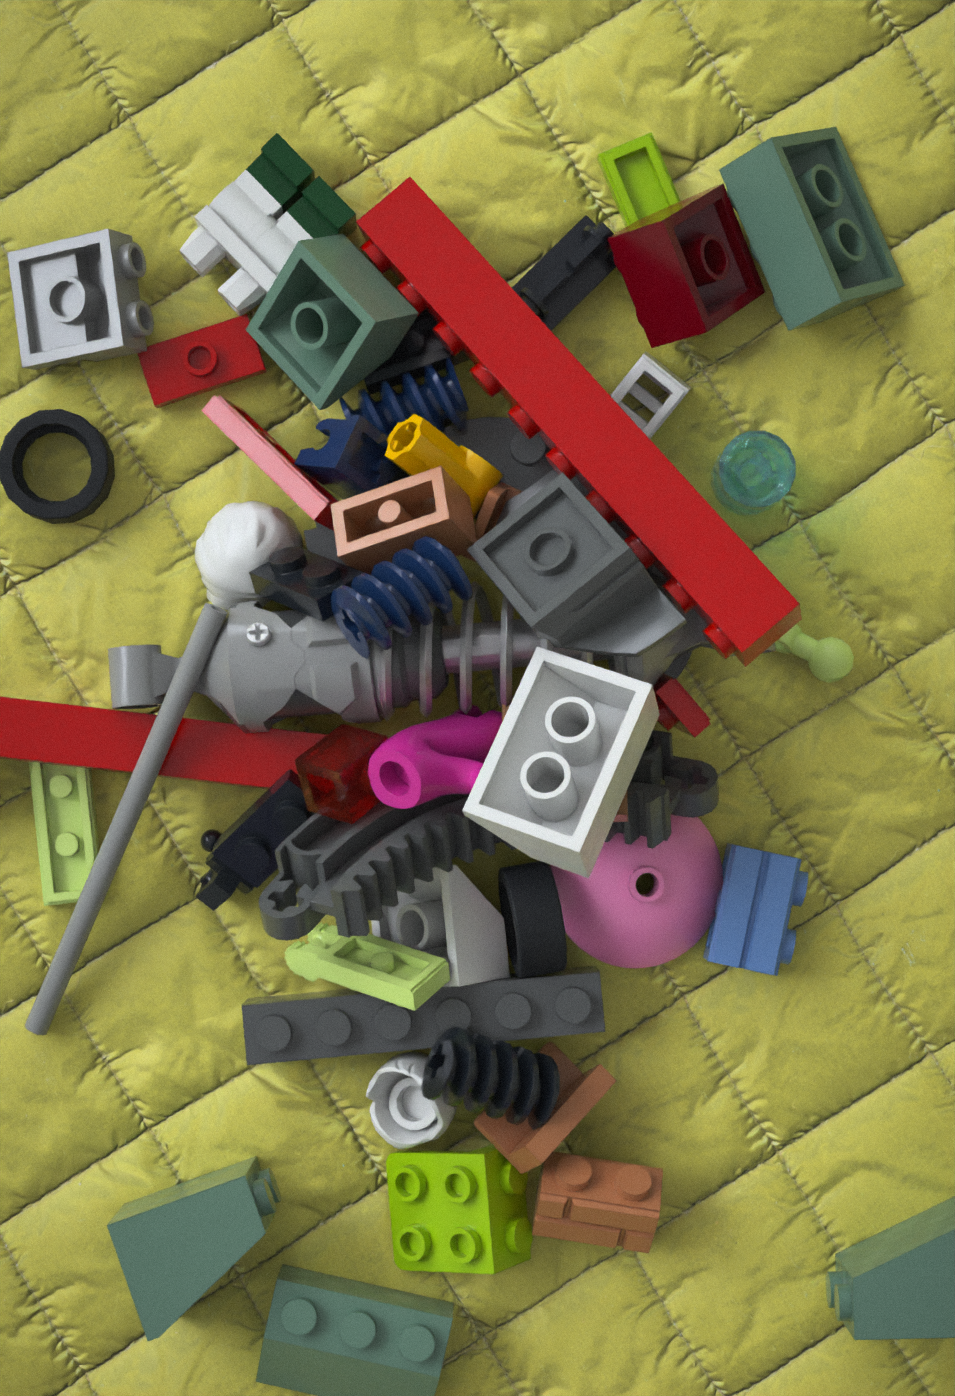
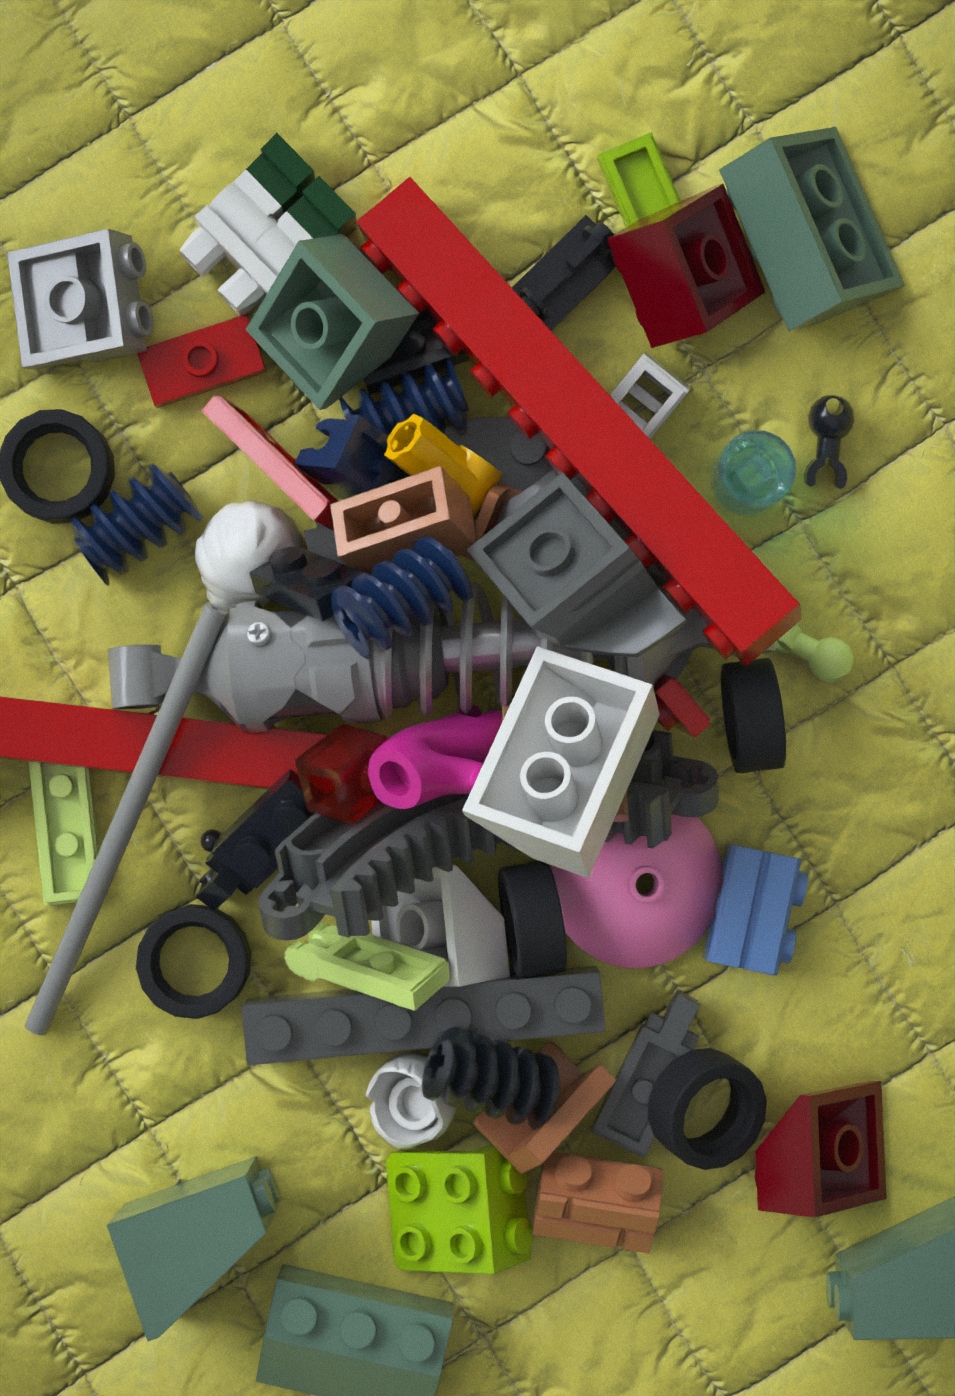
(134, 522): none -> dark blue piece
(149, 959): none -> black tyre
(657, 1043): none -> dark grey hinge
(736, 1129): none -> black tyre
(753, 716): none -> black tyre
(824, 1153): none -> dark red slope
(830, 431): none -> black arm

